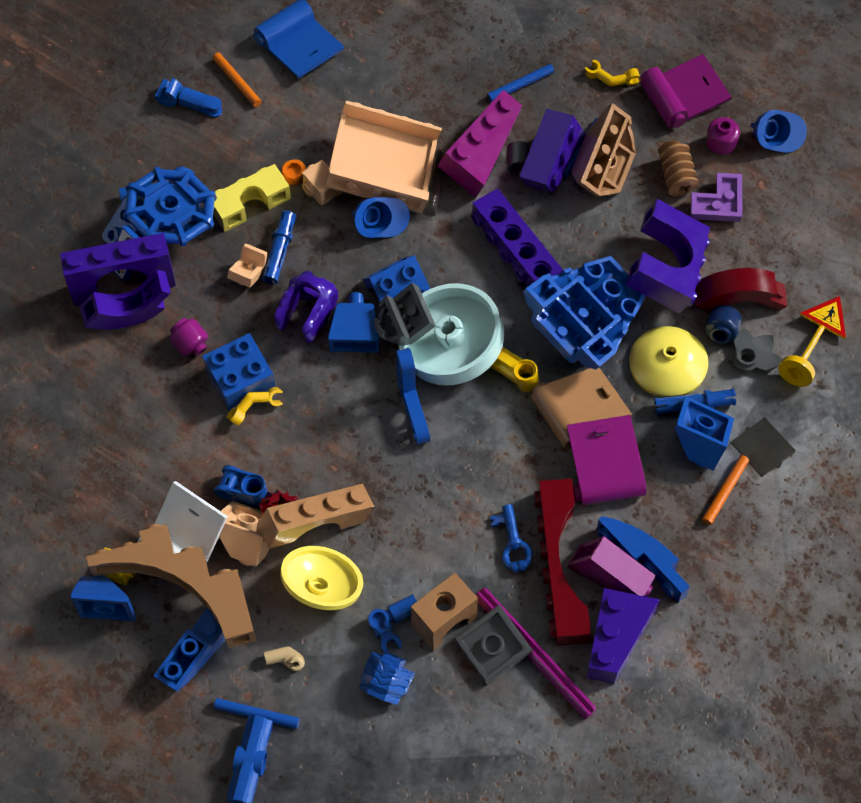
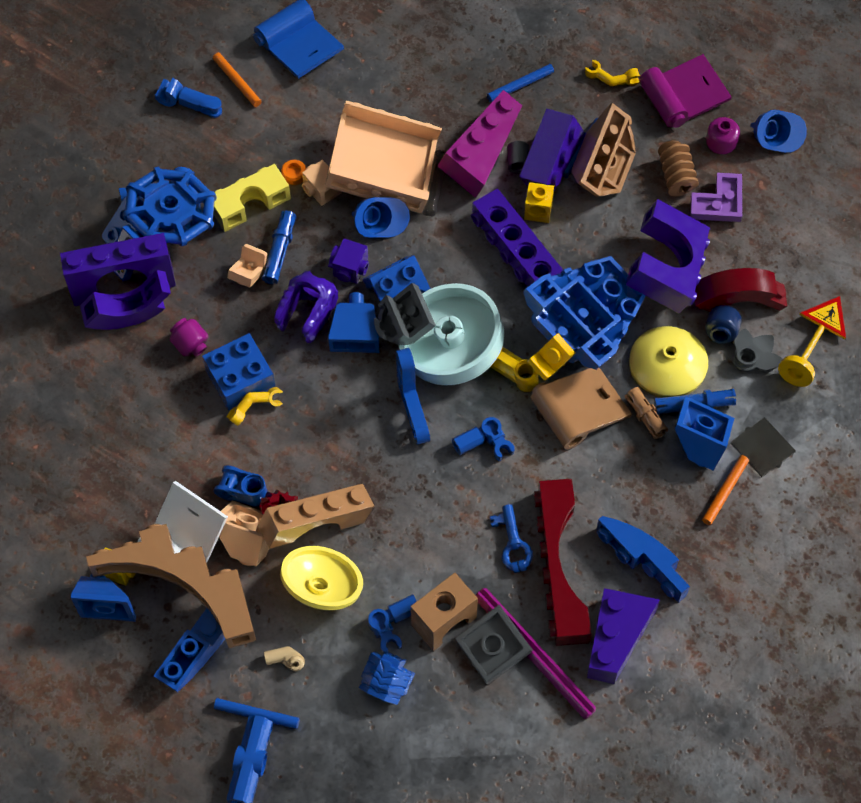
(349, 261): none -> dark purple brick
(489, 431): none -> blue bar
(538, 202): none -> yellow brick
(551, 357): none -> yellow bracket
(606, 464): magenta door -> none
(611, 567): magenta slope -> none
(646, 413): none -> medium nougat pin

